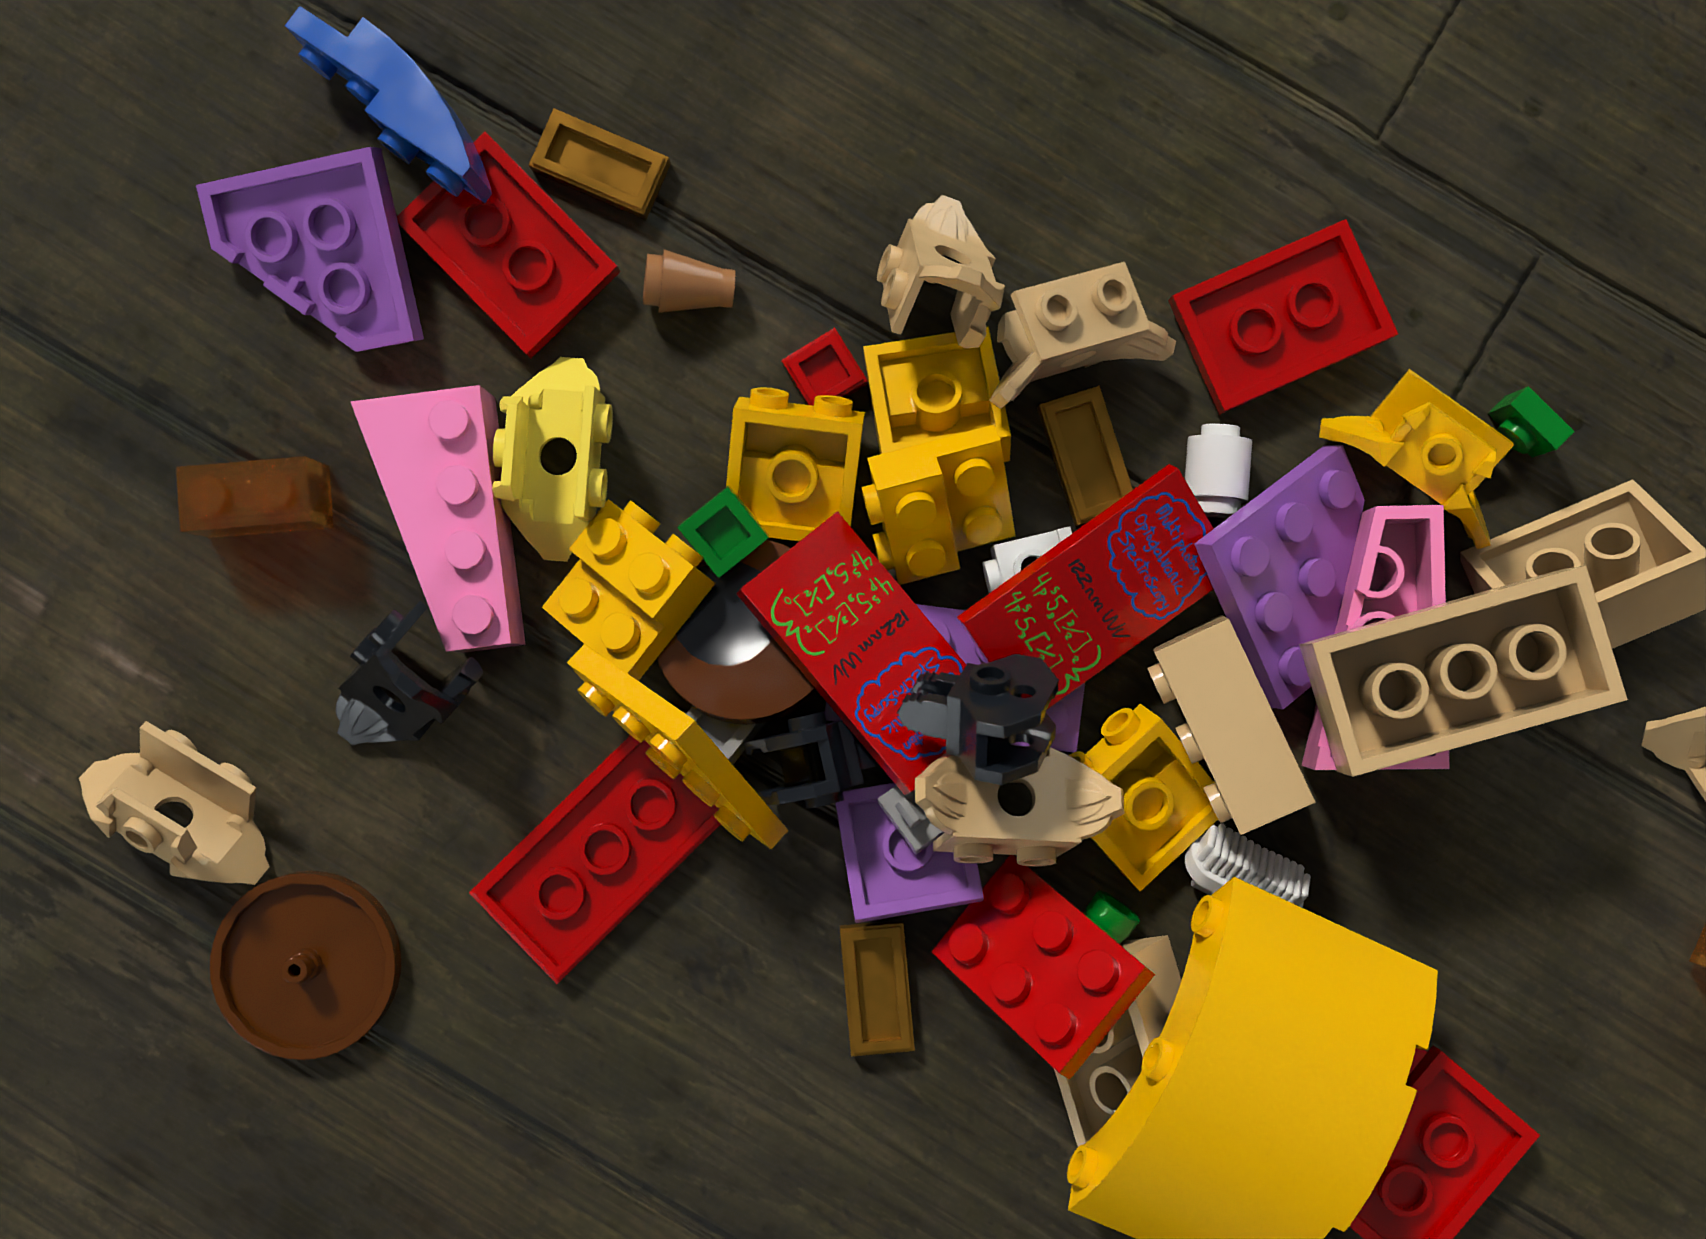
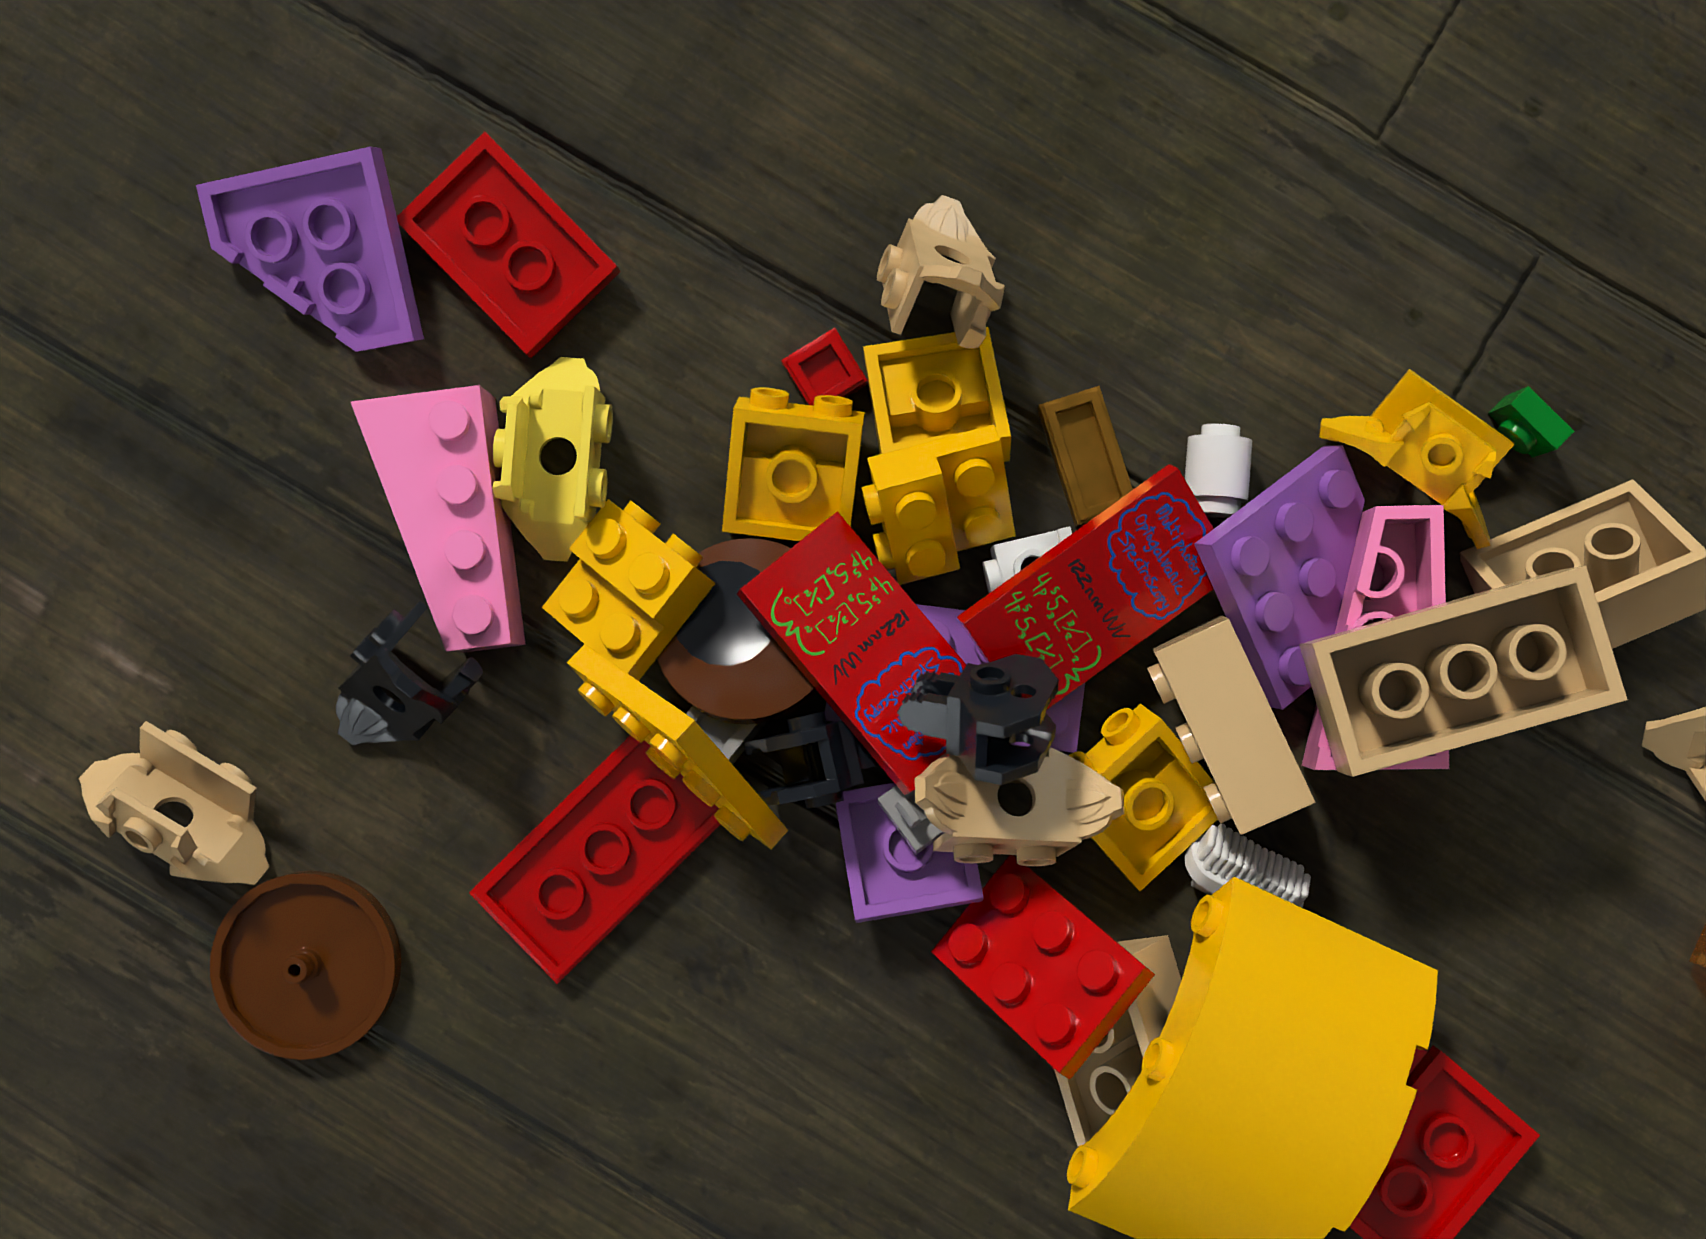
(254, 497): clear orange brick -> none
(397, 99): blue slope -> none
(599, 164): pearl gold tile -> none
(685, 283): medium nougat cone -> none
(723, 531): green plate -> none
(877, 988): pearl gold tile -> none
(1075, 326): tan piece -> none
(1112, 916): green hinge -> none
(1282, 316): red plate -> none

